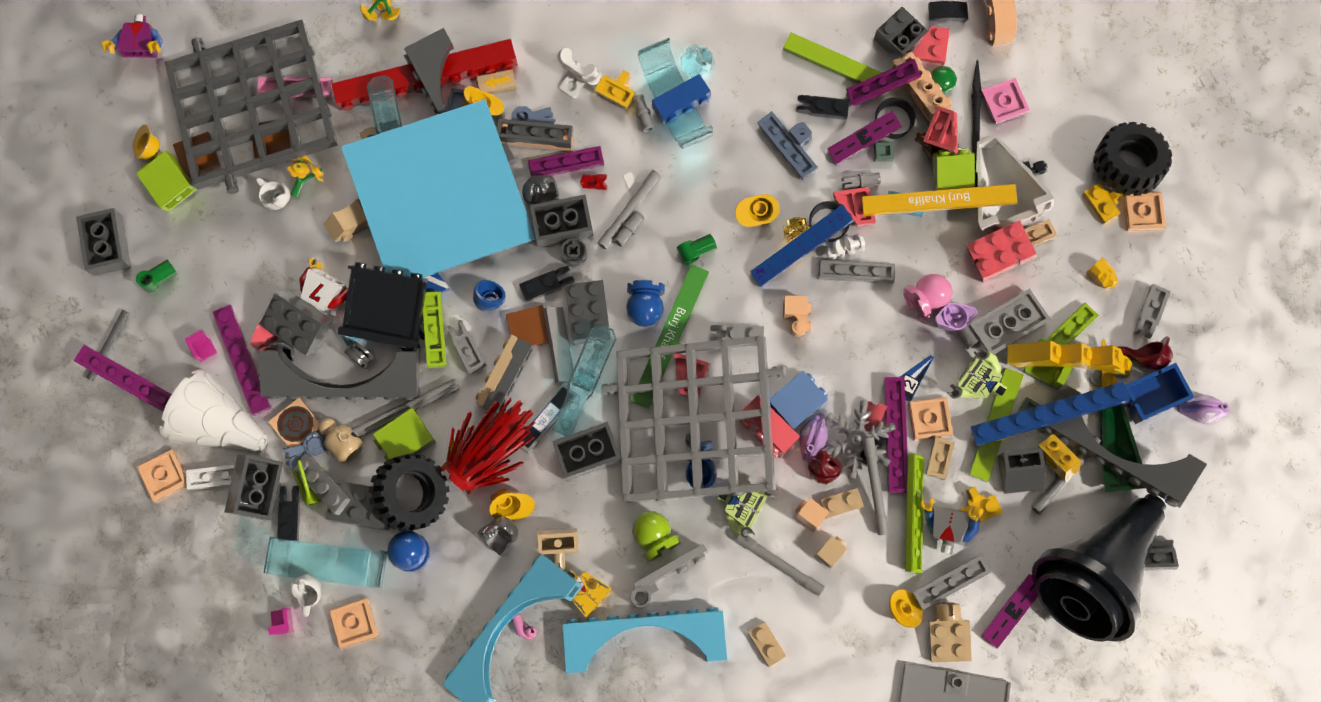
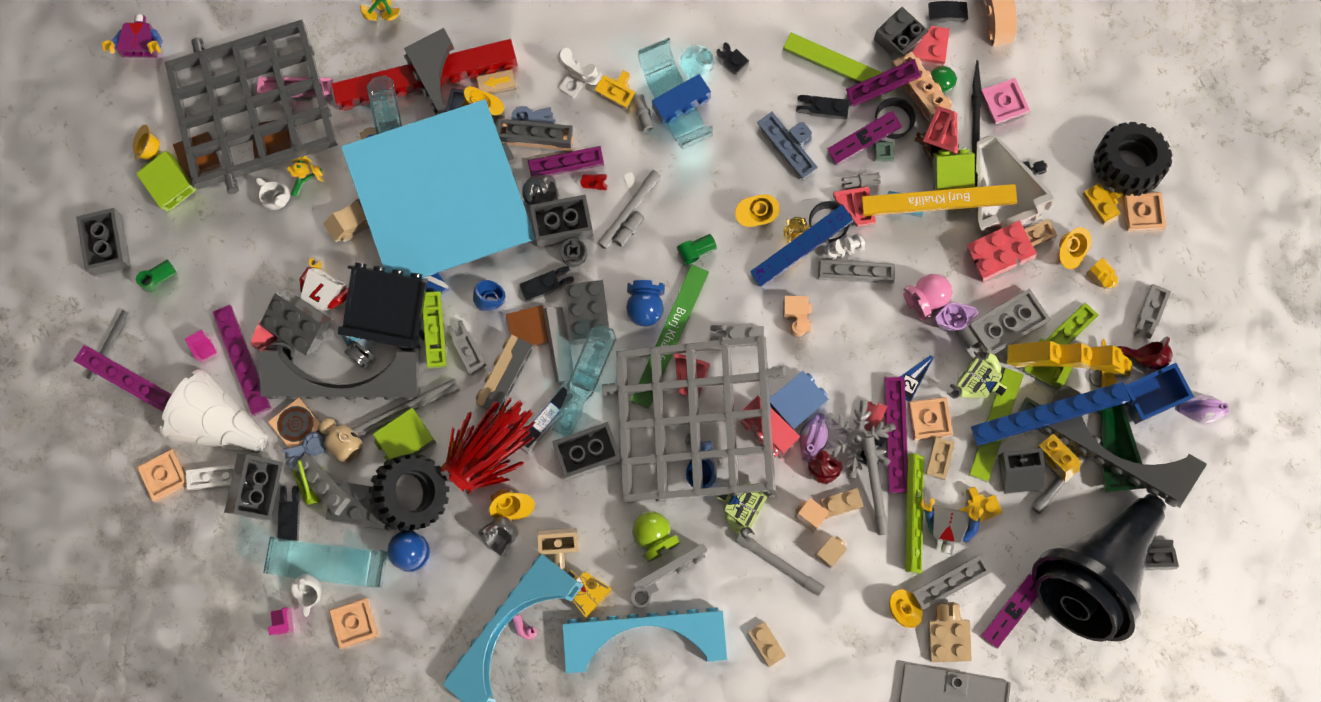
(733, 60): none -> black plate
(1074, 247): none -> yellow piece

